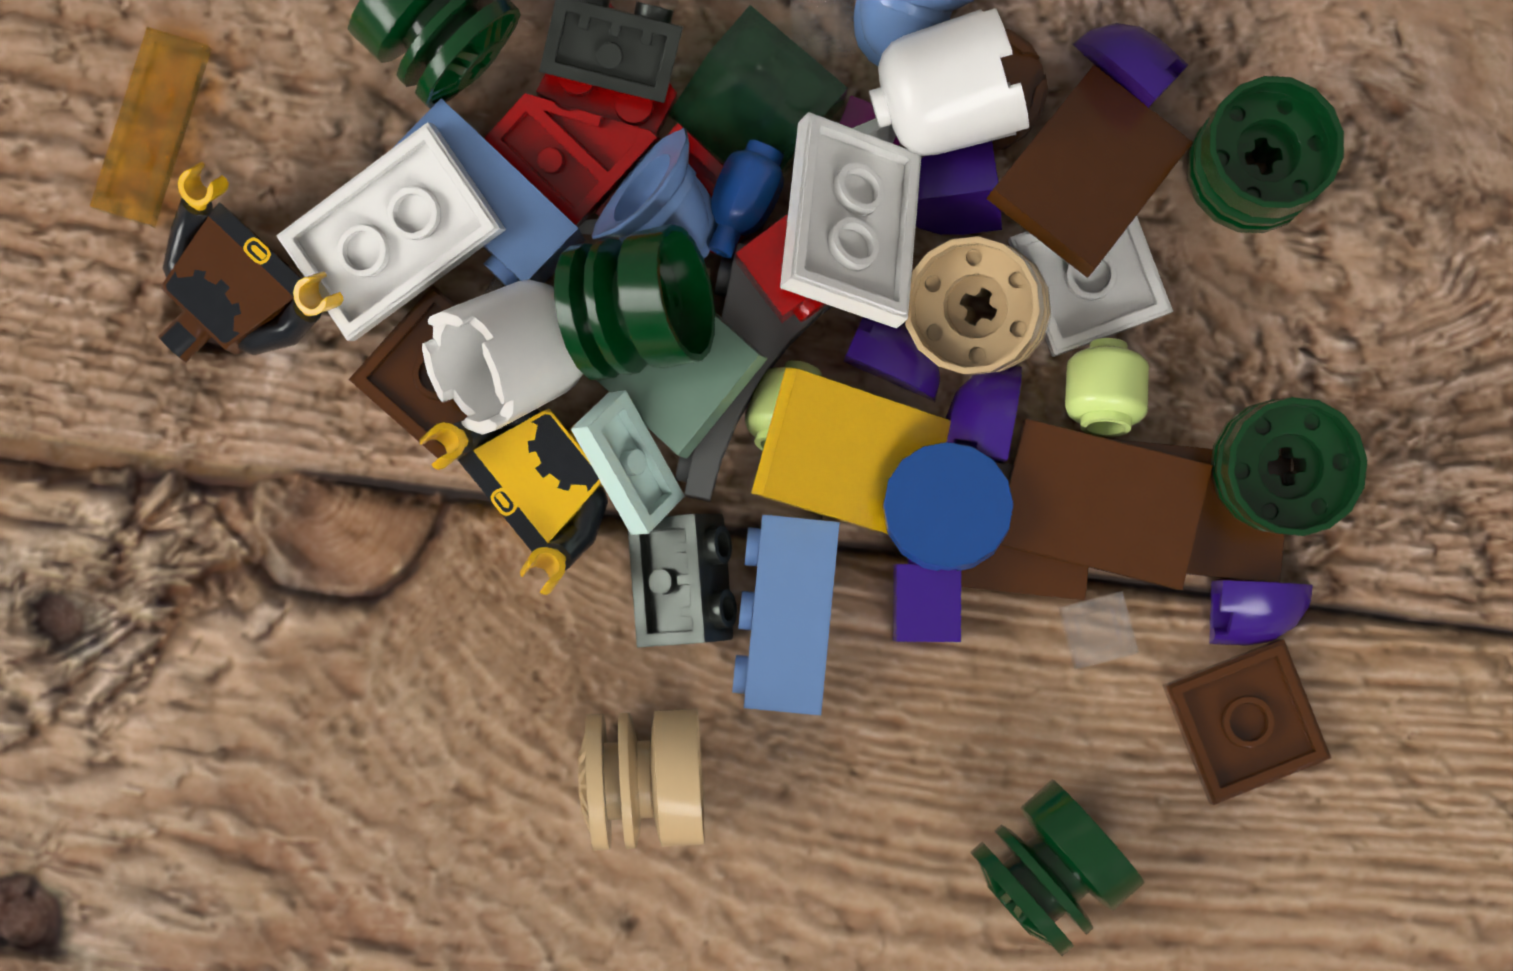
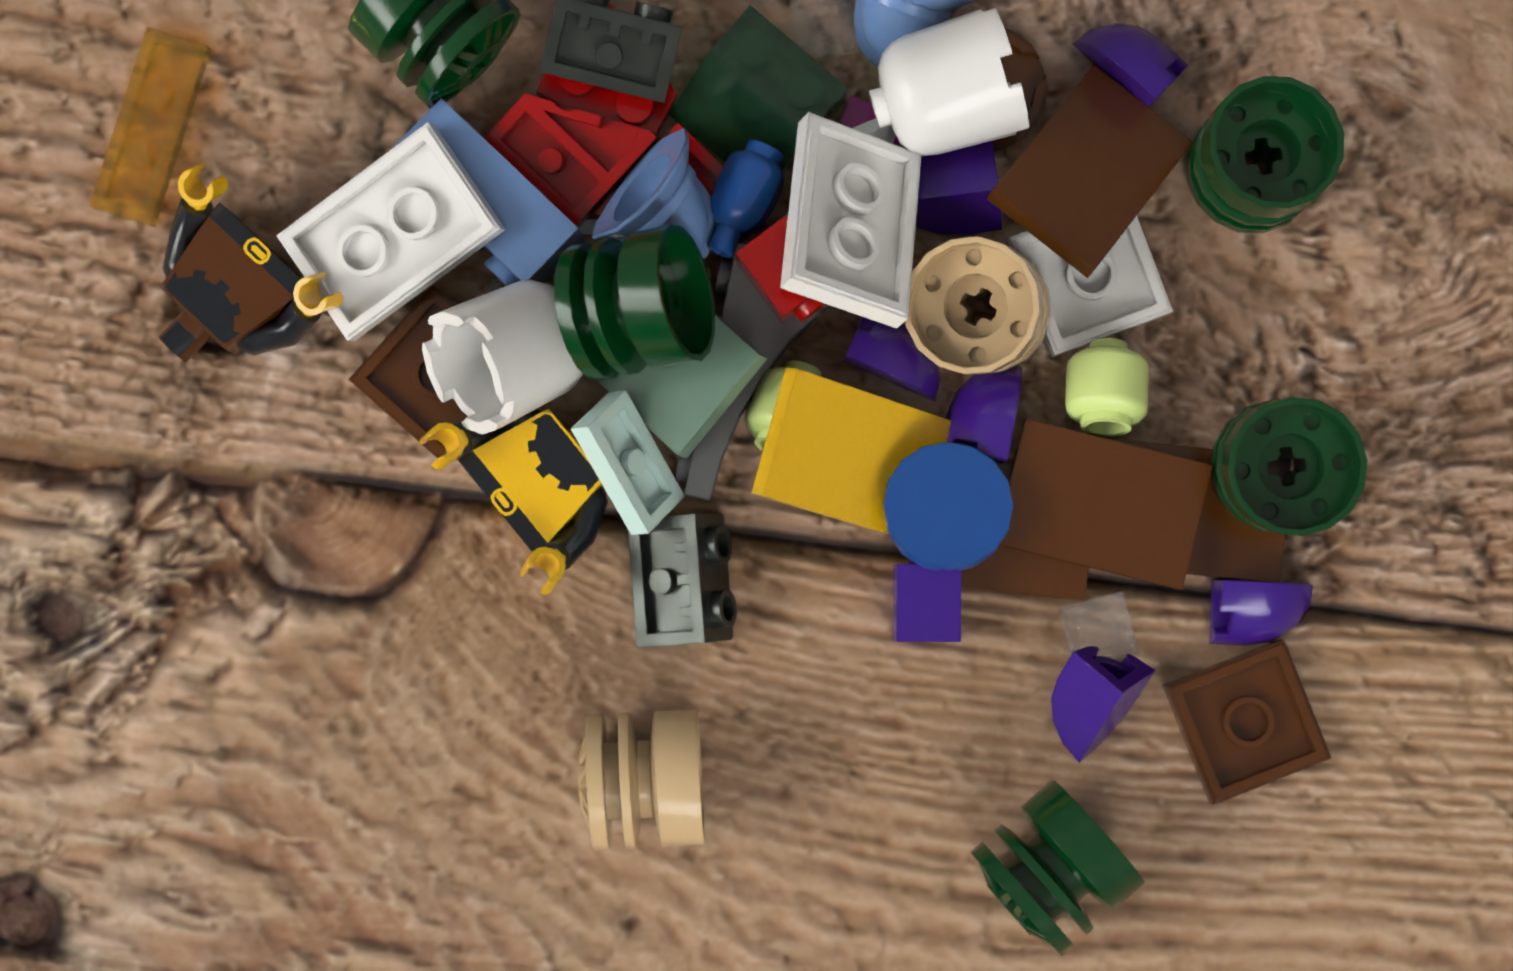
(787, 614): medium blue brick -> none
(1094, 697): none -> dark purple brick

